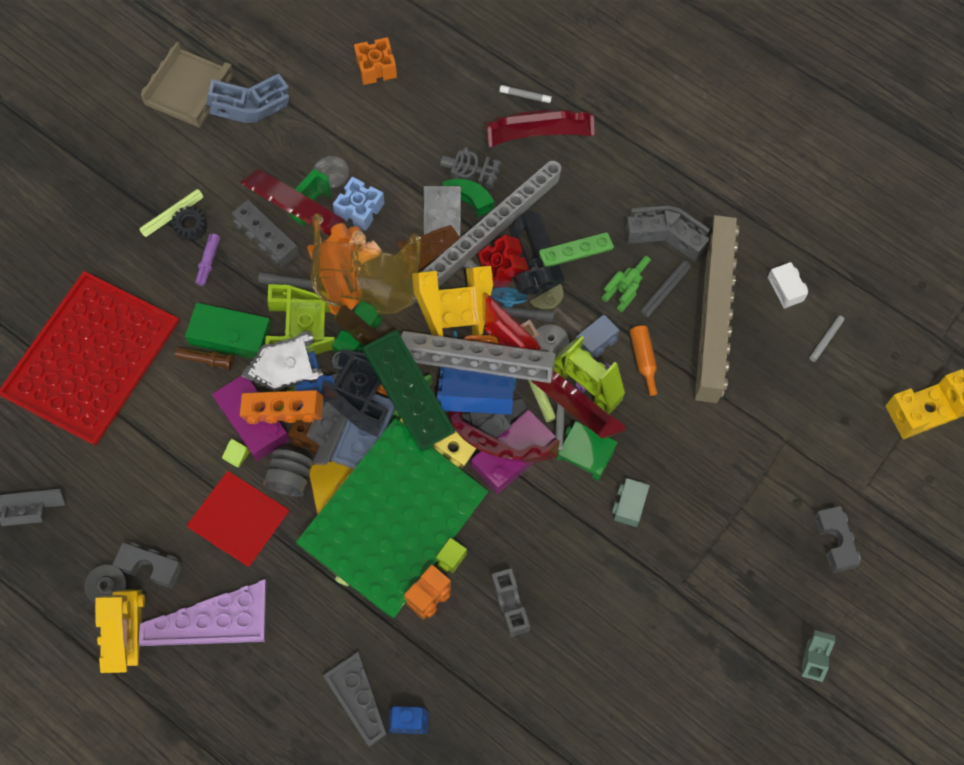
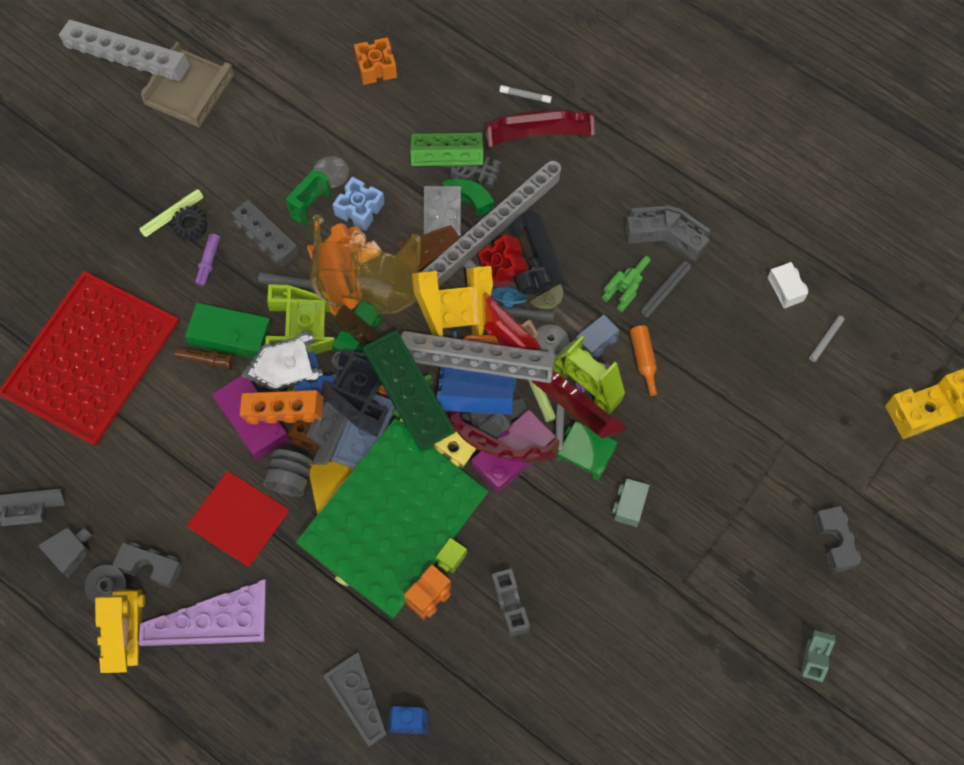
(67, 549): none -> dark grey torso
(124, 50): none -> light grey brick
(235, 453): lime slope -> none
(248, 104): sand blue brick -> none
(290, 199): dark red windscreen -> none
(443, 155): none -> bright green fence
(576, 249): bright green bracket -> none
(716, 310): dark tan brick -> none

